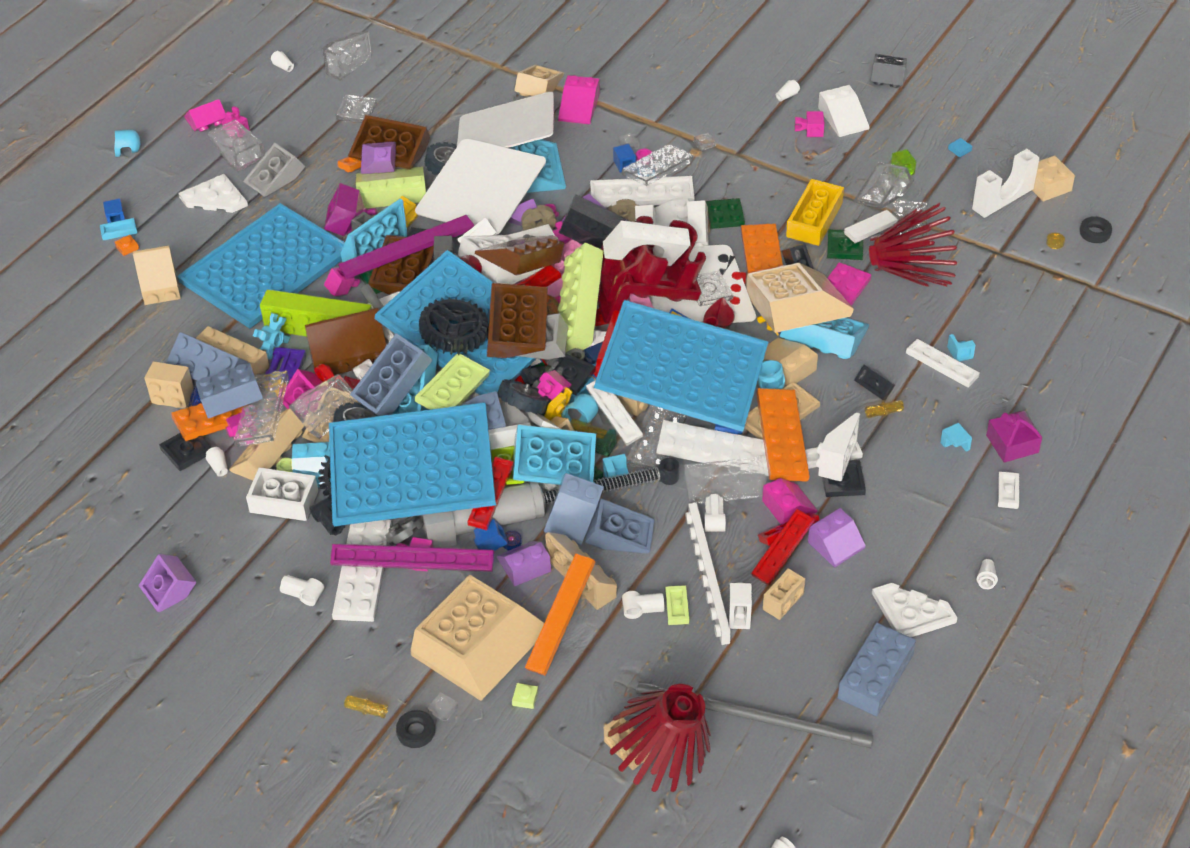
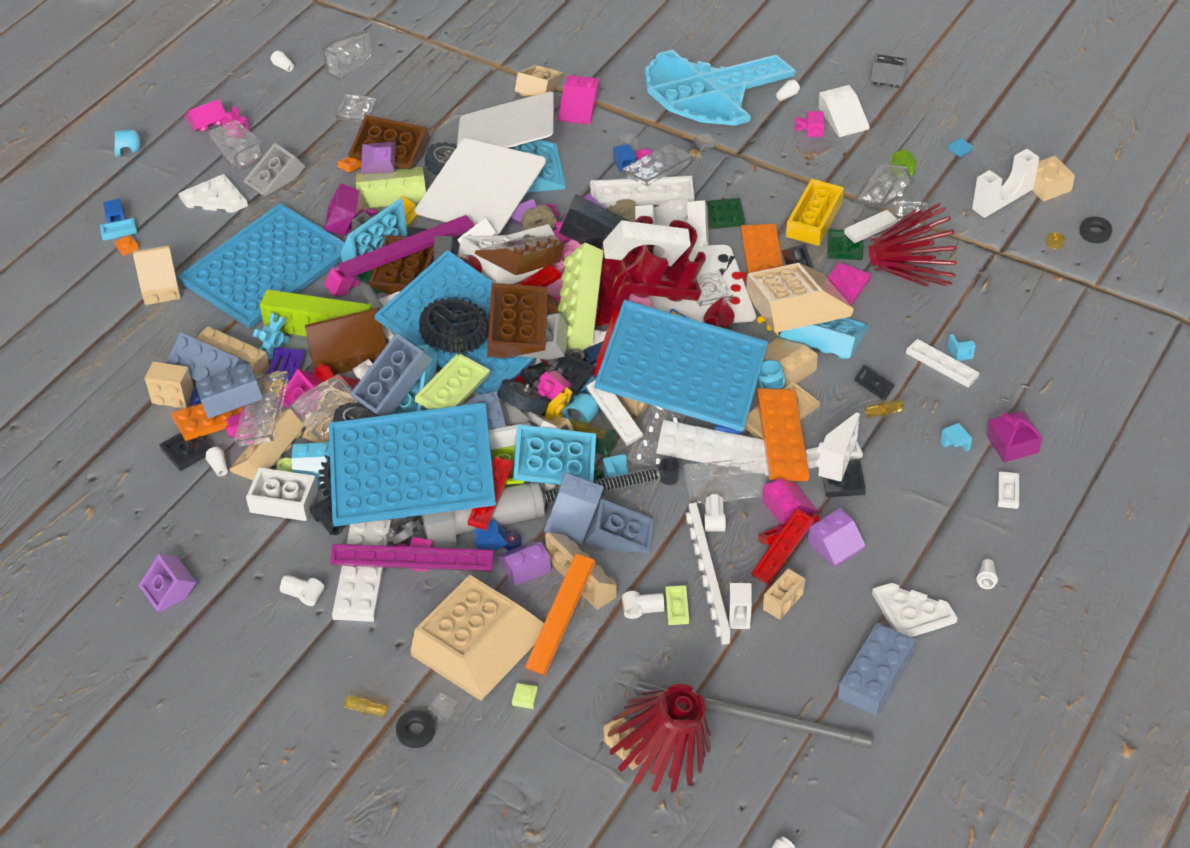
(706, 91): none -> medium azure plate

